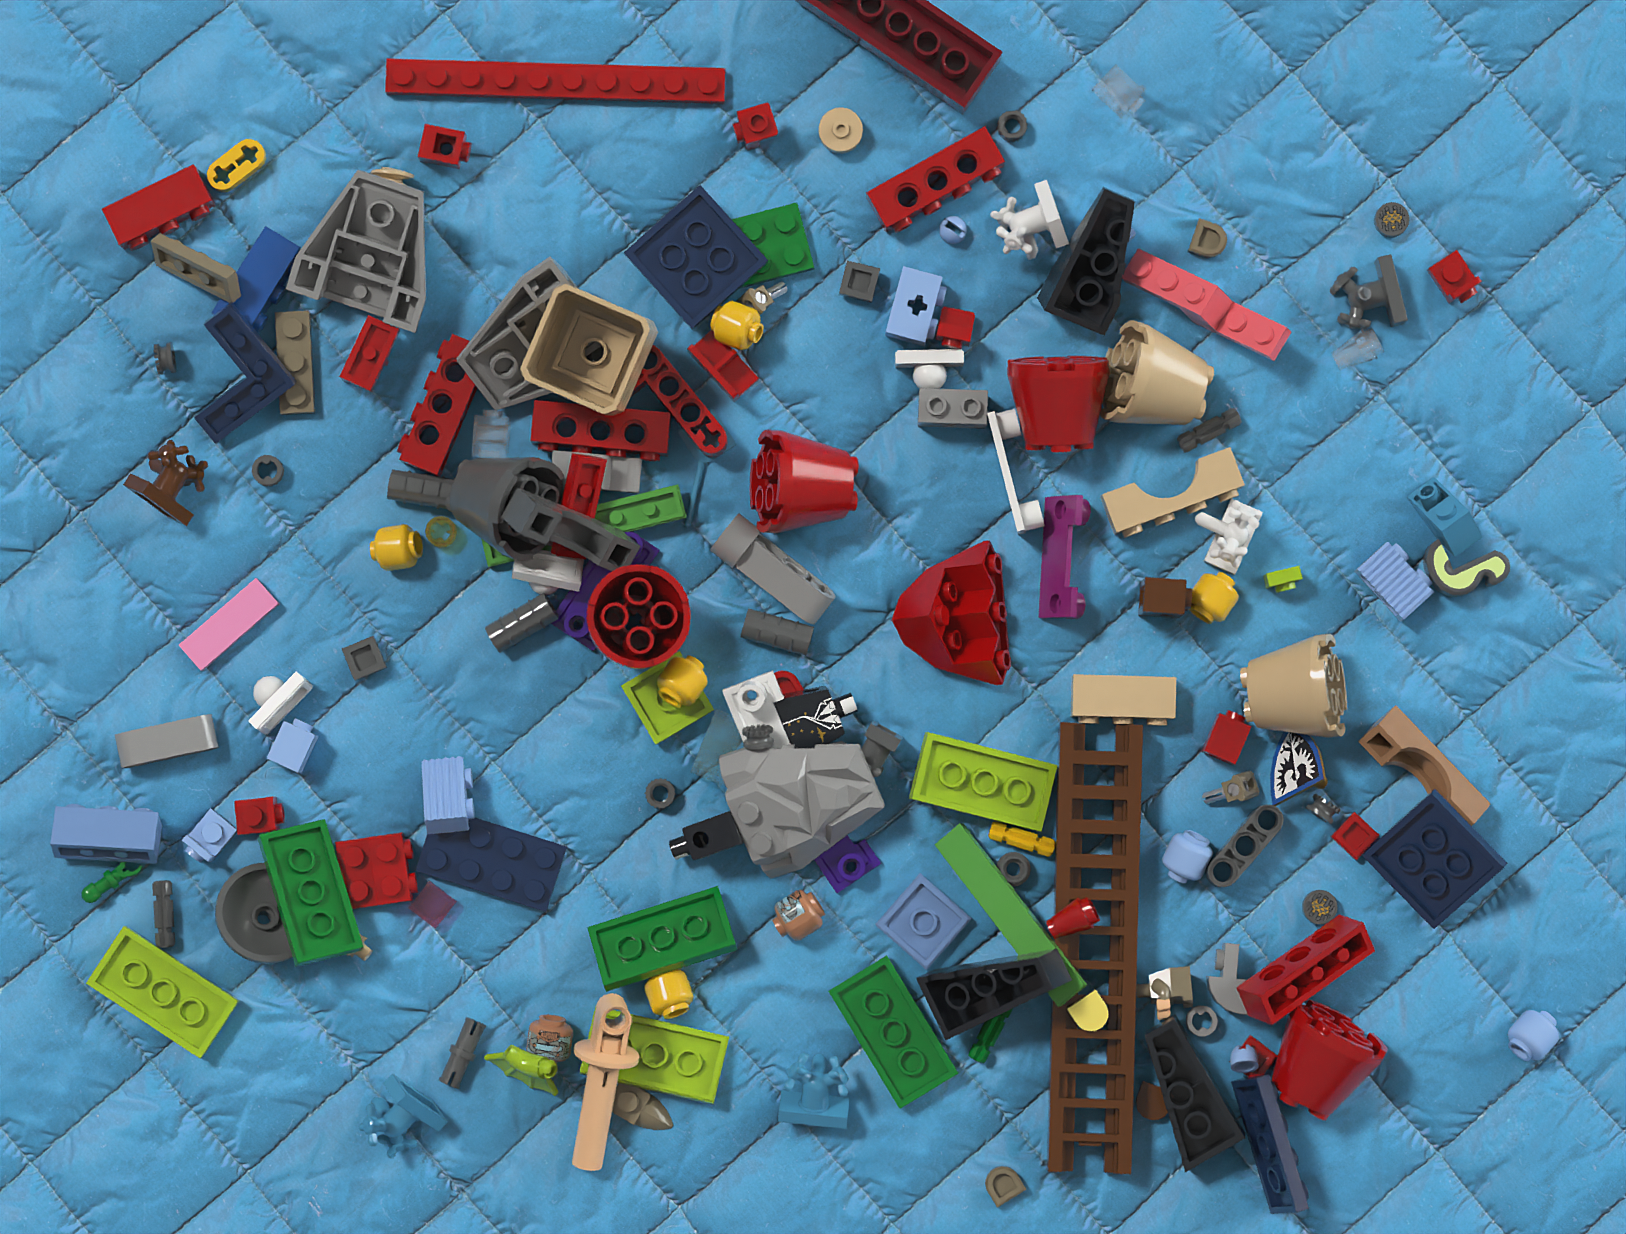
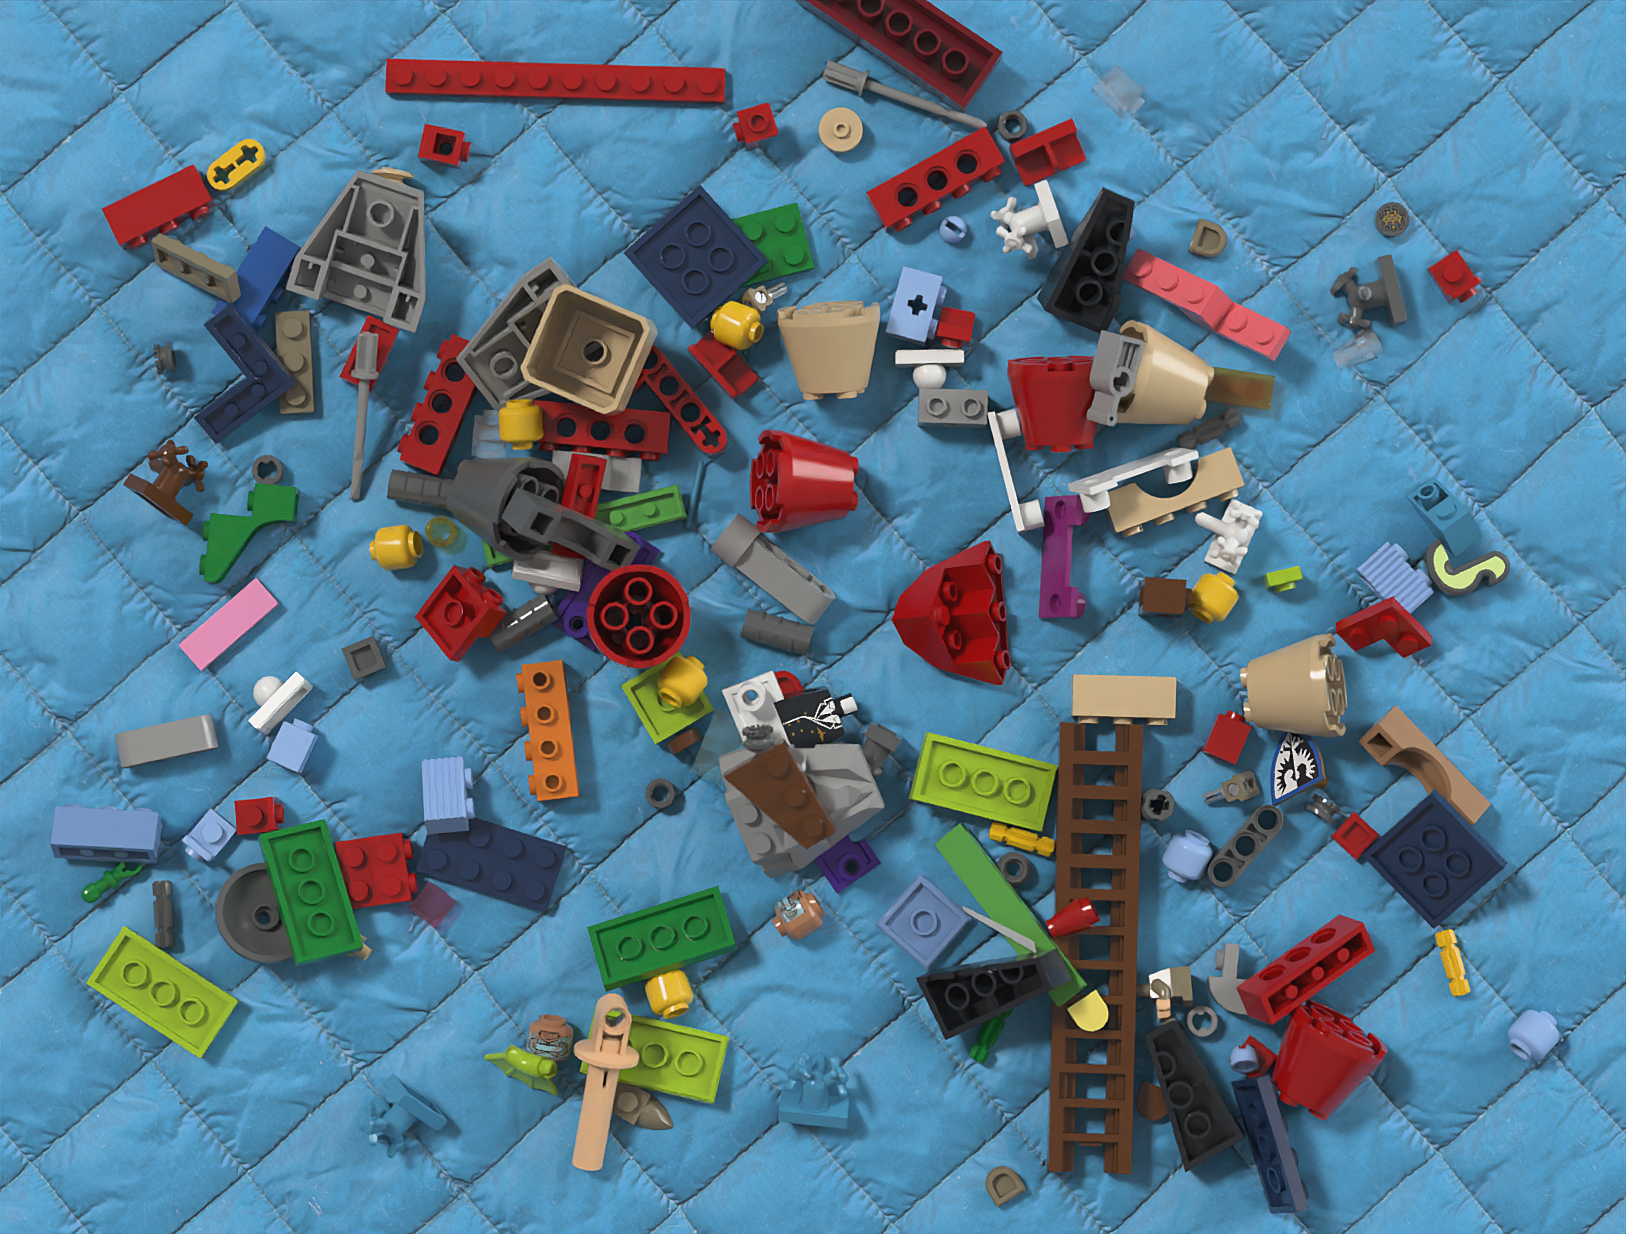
(232, 534): none -> green arch
(365, 371): none -> light grey piece
(461, 611): none -> red plate
(462, 1052): dark grey pin -> none
(520, 423): none -> yellow head
(549, 731): none -> orange brick
(684, 741): none -> reddish brown tile
(721, 834): black torso -> none
(784, 793): none -> reddish brown wedge
(830, 346): none -> tan cone
(859, 281): dark grey plate -> none
(860, 81): none -> light grey piece
(893, 1032): green plate -> none
(1002, 929): none -> white sticker
(1047, 152): none -> red panel
(1094, 488): none -> white brick
(1113, 374): none -> light grey piece
(1167, 808): none -> dark grey axle
(1240, 389): none -> clear orange plate
(1319, 907): dark grey tile -> none
(1384, 621): none -> red plate
(1452, 962): none -> yellow axle

